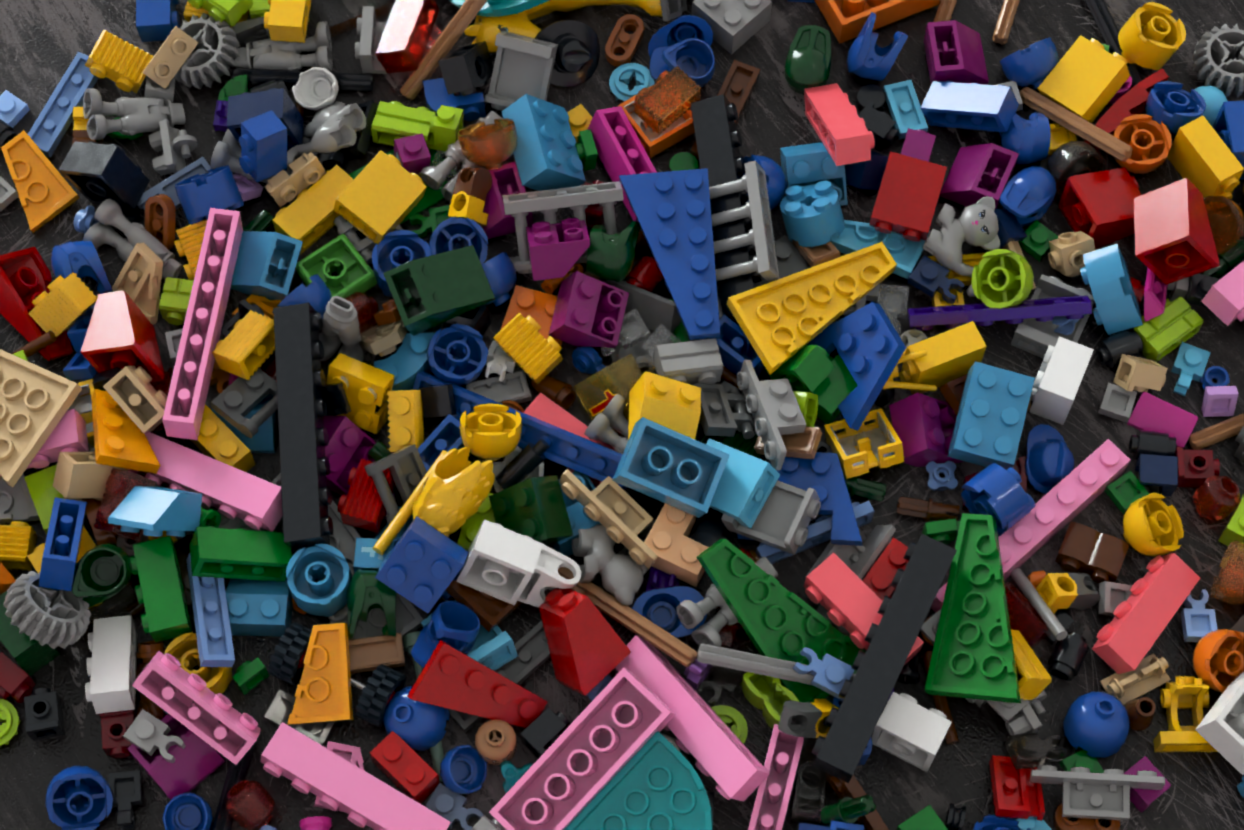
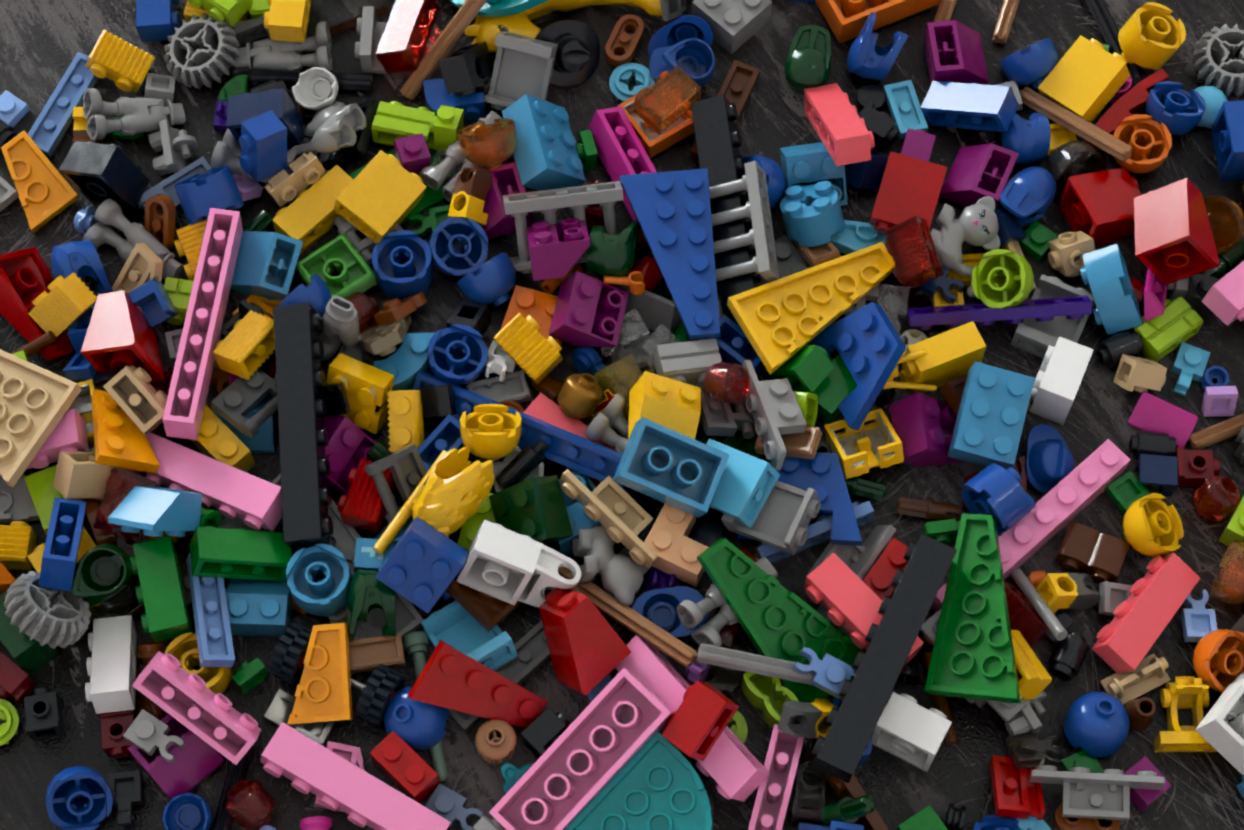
(153, 302): none -> blue panel
(170, 57): tan hinge -> none
(438, 288): dark green slope -> none
(450, 623): blue helmet -> none
(463, 770): blue hair -> none
(579, 120): yellow plate -> none
(579, 396): none -> pearl gold head
(634, 281): none -> orange hand
(683, 161): green tile -> none
(699, 720): none -> red brick
(727, 382): none -> clear red head
(913, 252): none -> clear red brick
(938, 483): medium blue plate -> none
(1066, 326): medium blue hand -> none
(1117, 402): light grey plate -> none
(1205, 159): yellow brick -> none

